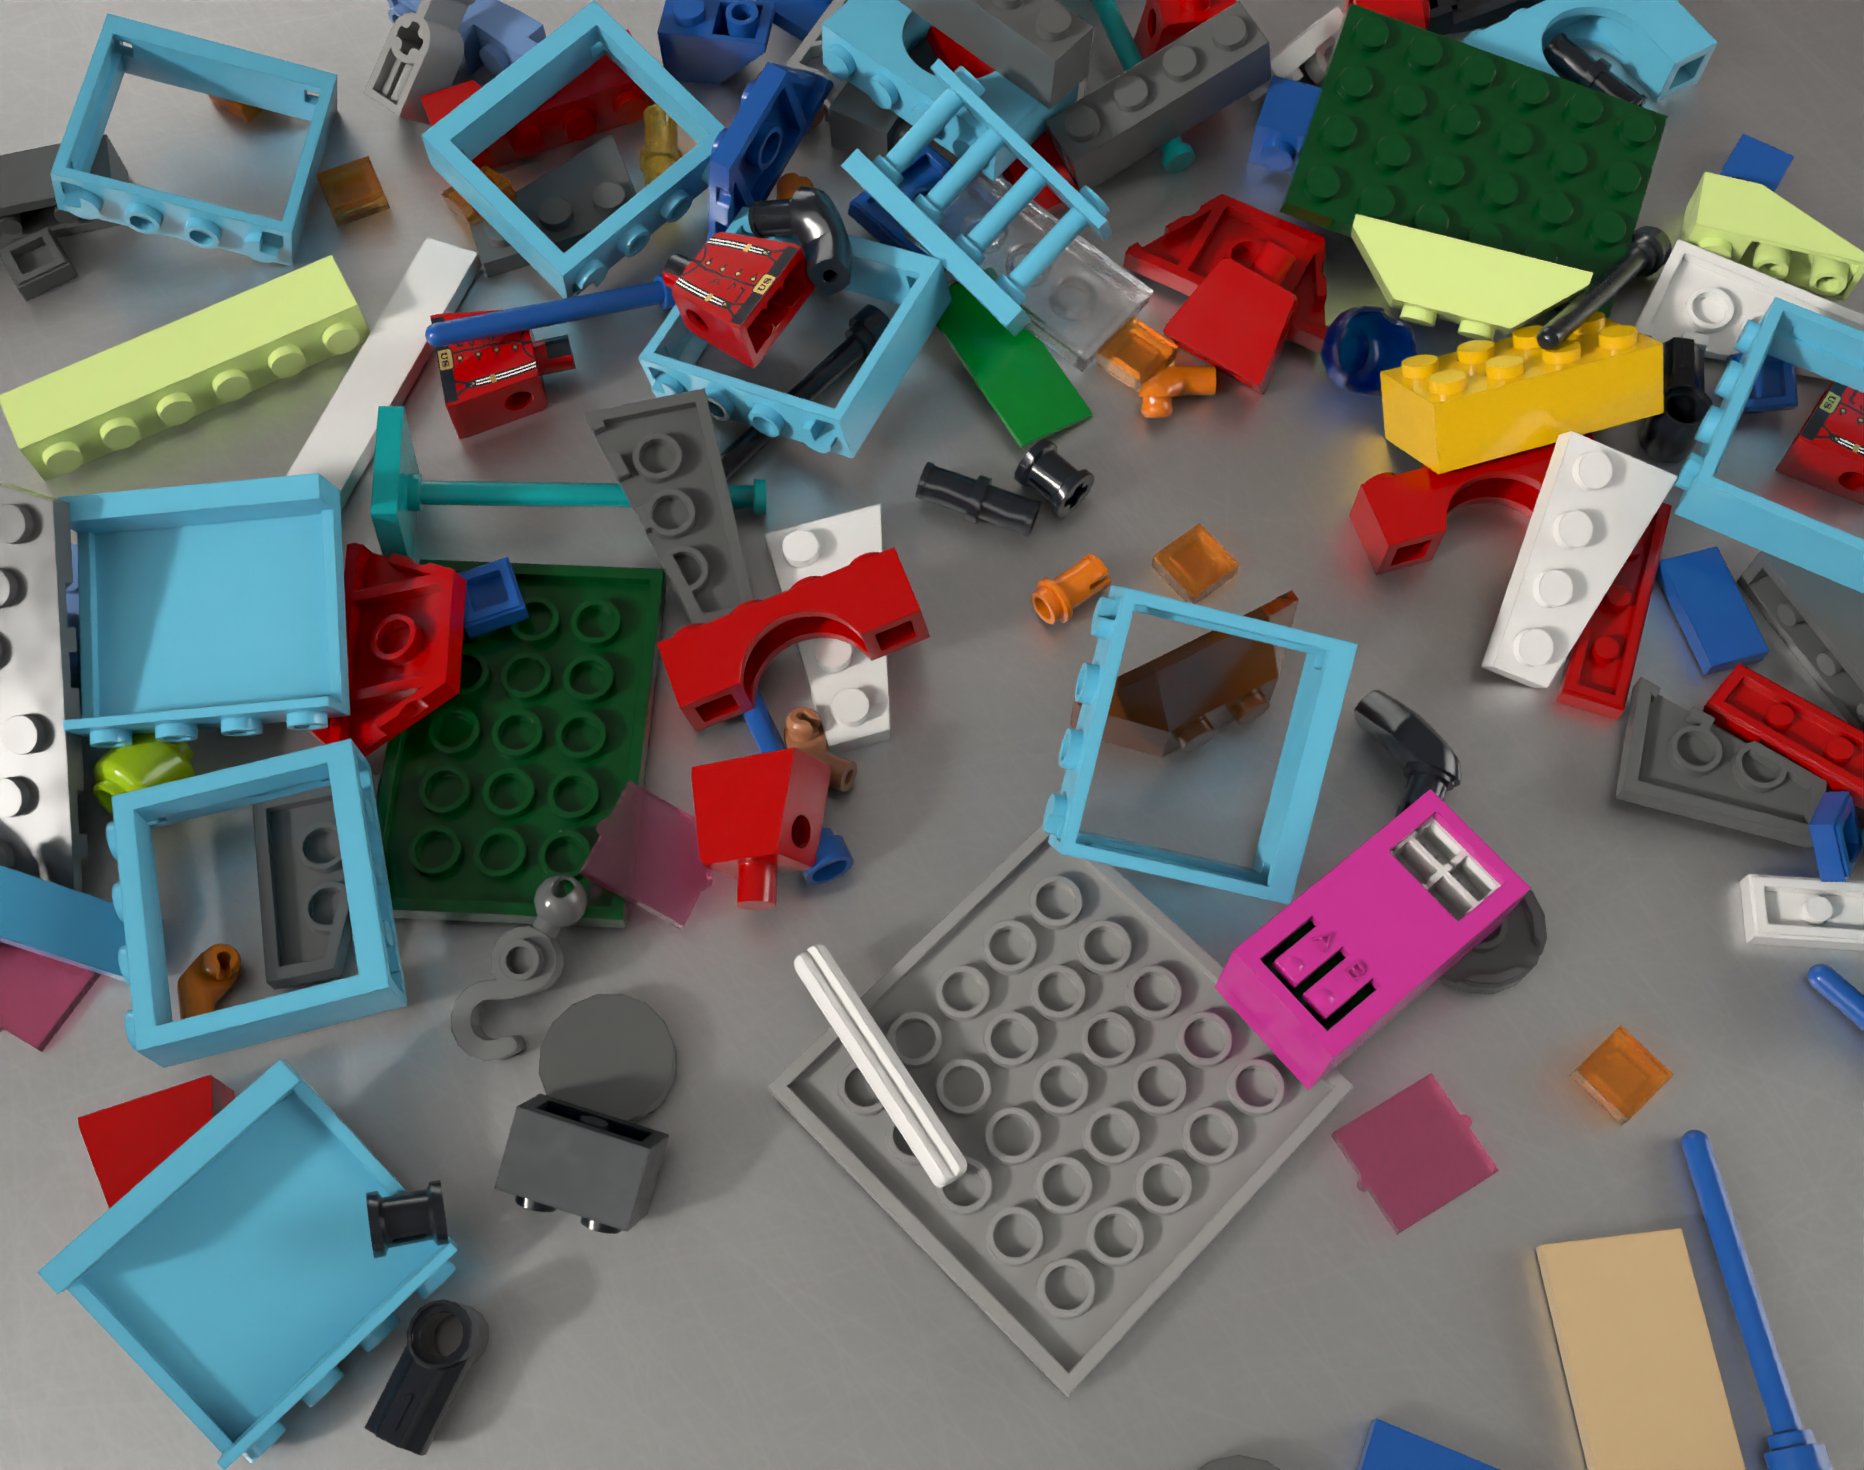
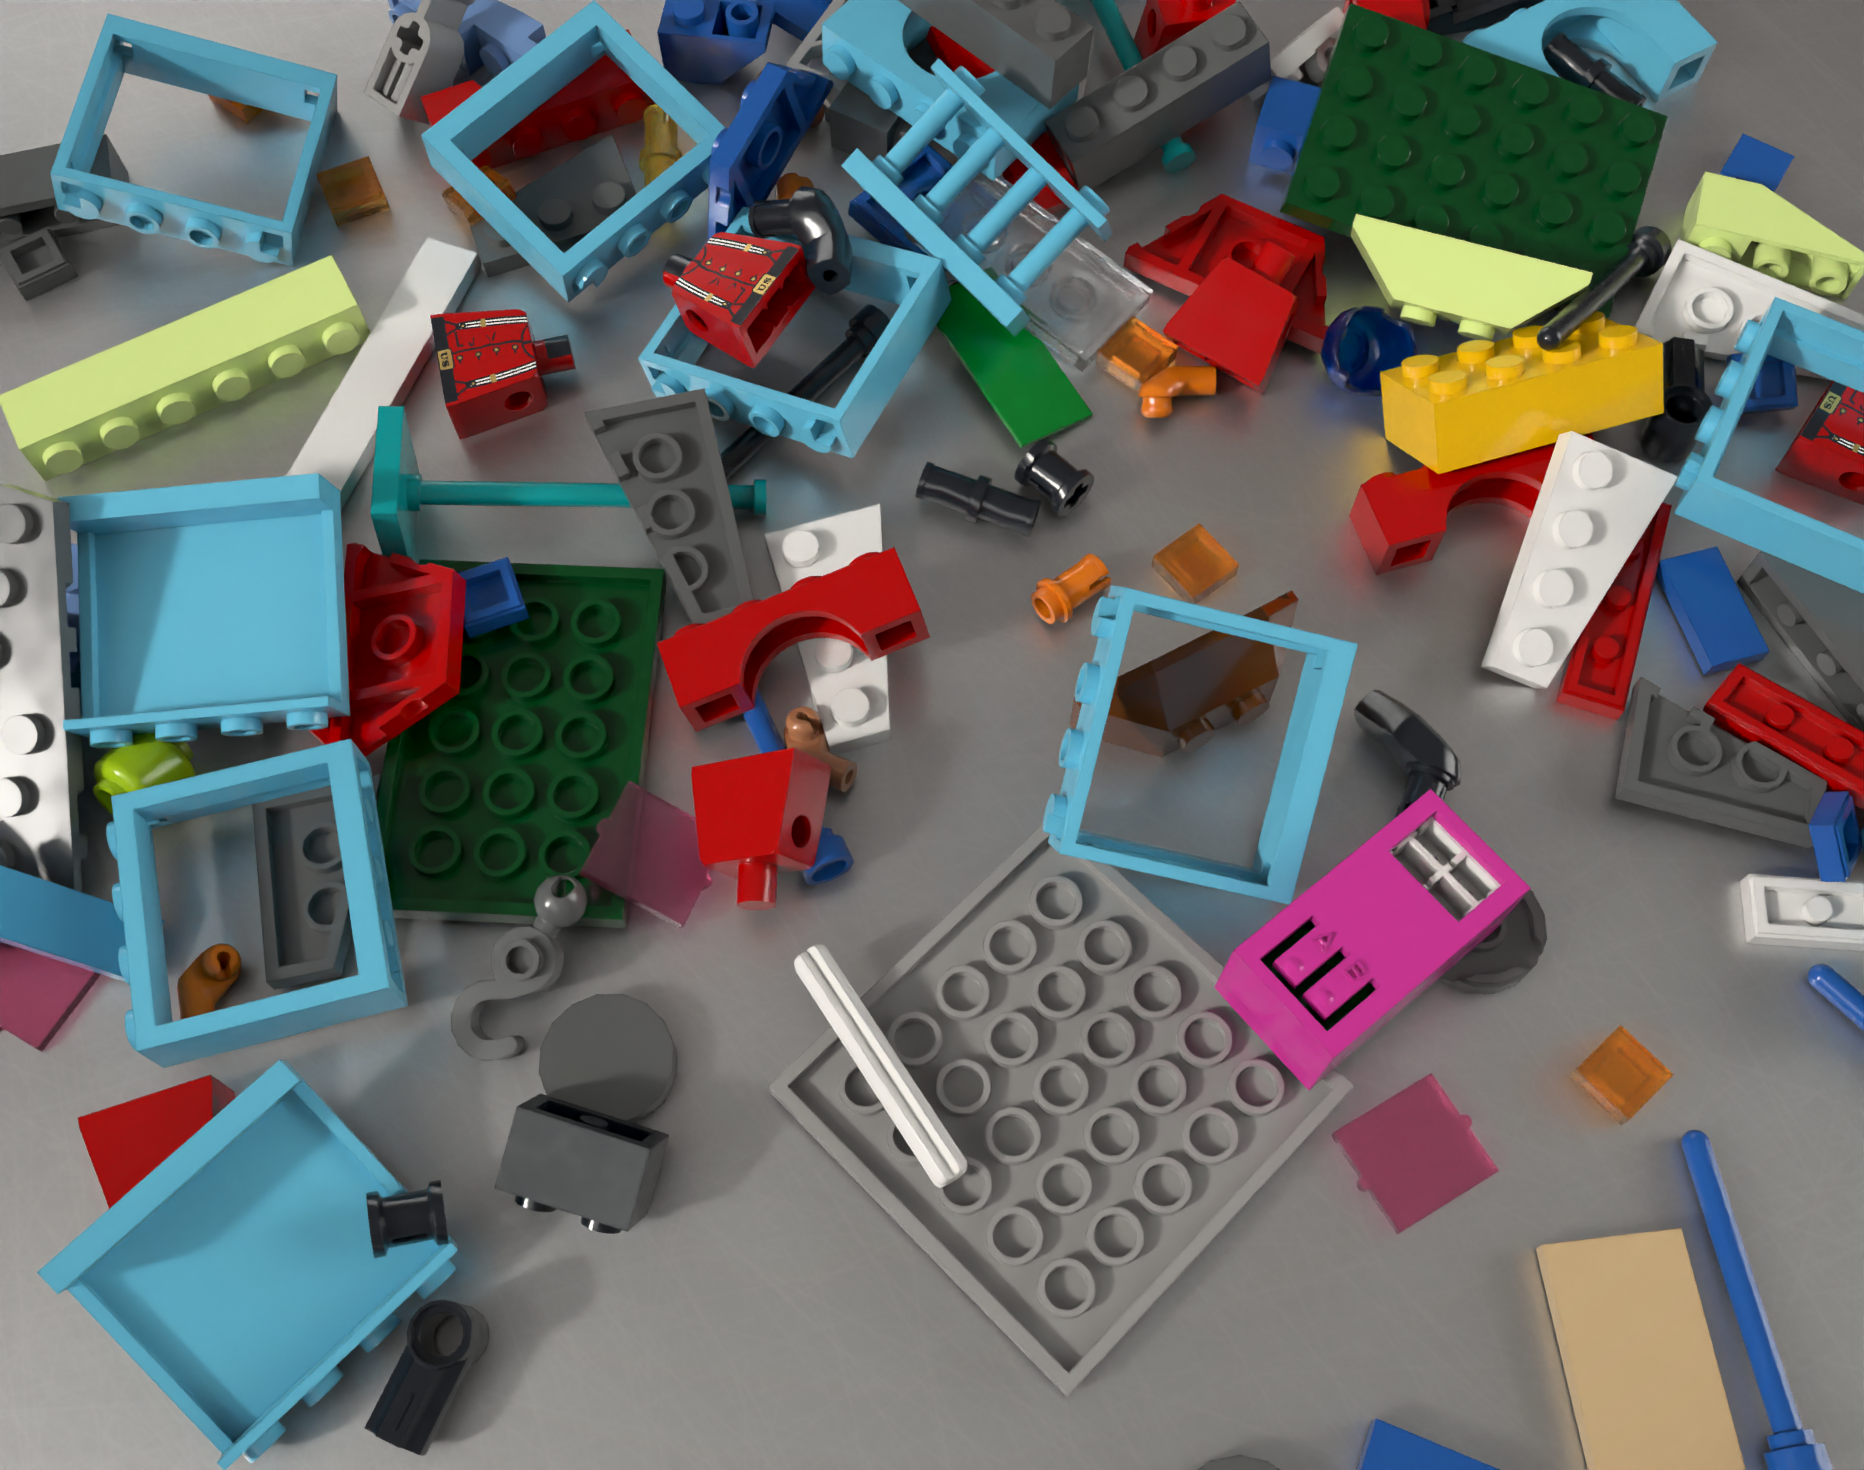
(550, 313): blue piece -> none

